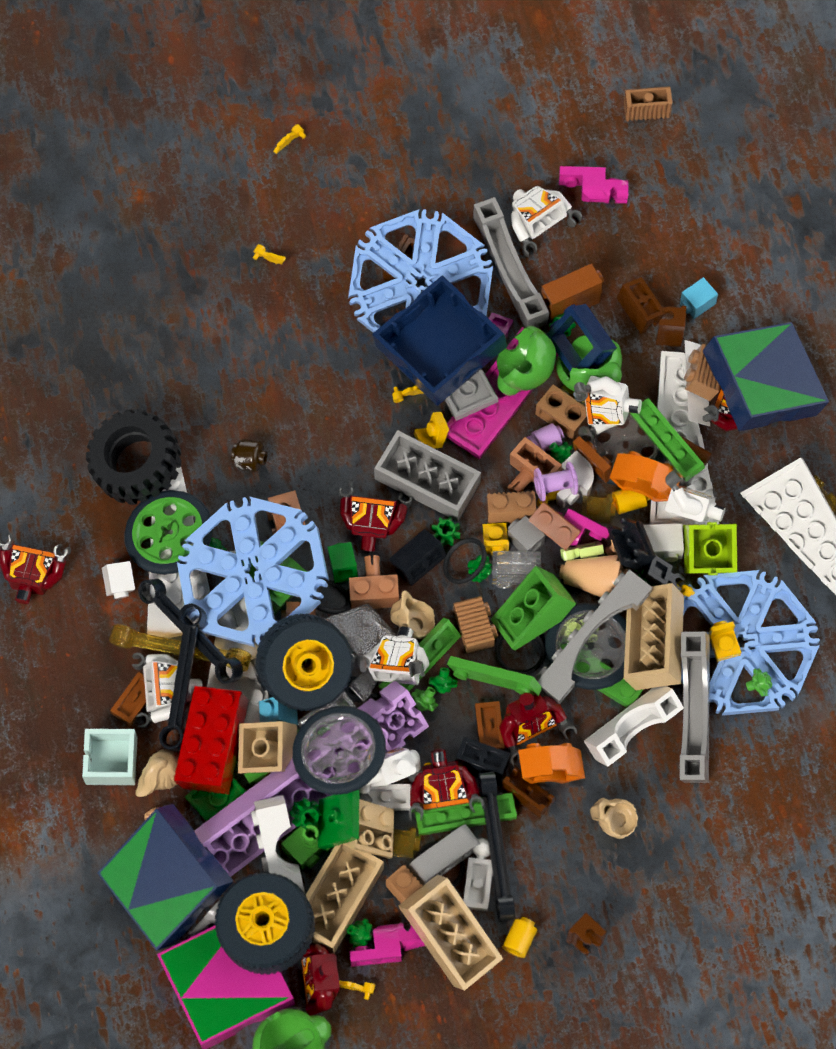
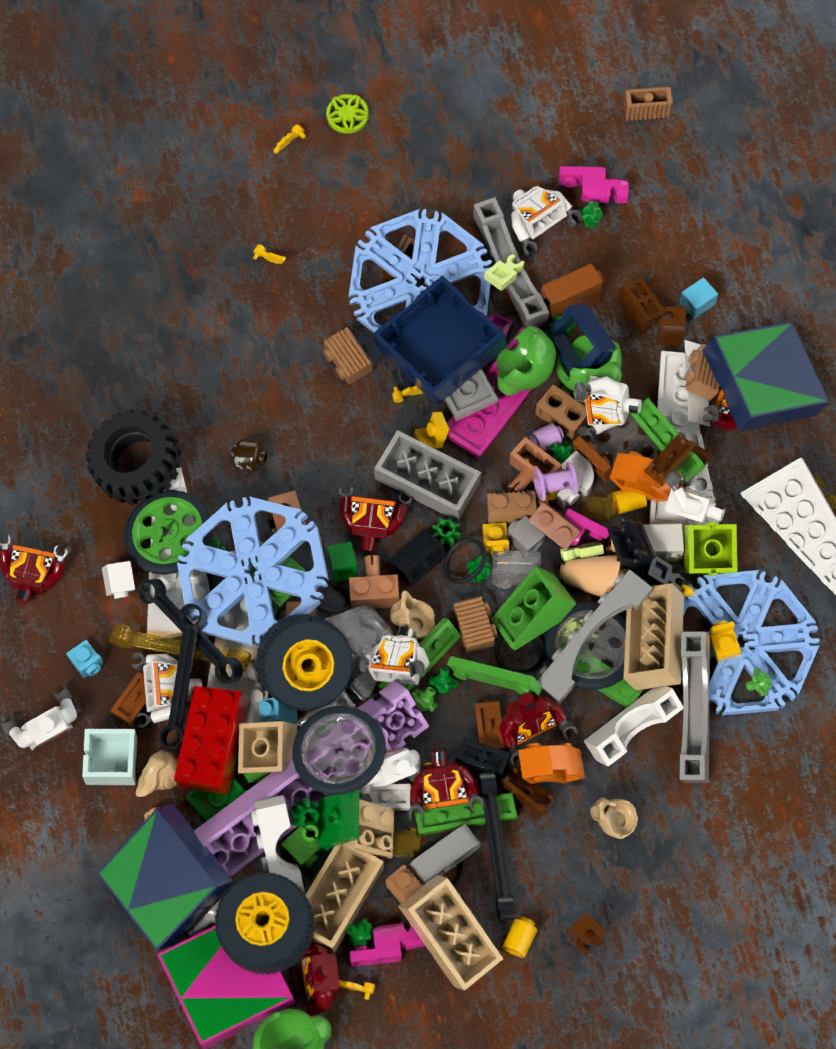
(45, 726): none -> white torso
(85, 659): none -> medium azure bracket
(347, 113): none -> lime wheel
(347, 355): none -> medium nougat brick
(478, 878): white plate -> none
(503, 274): none -> yellowish green plate
(591, 214): none -> green plant
(670, 459): none -> reddish brown hinge

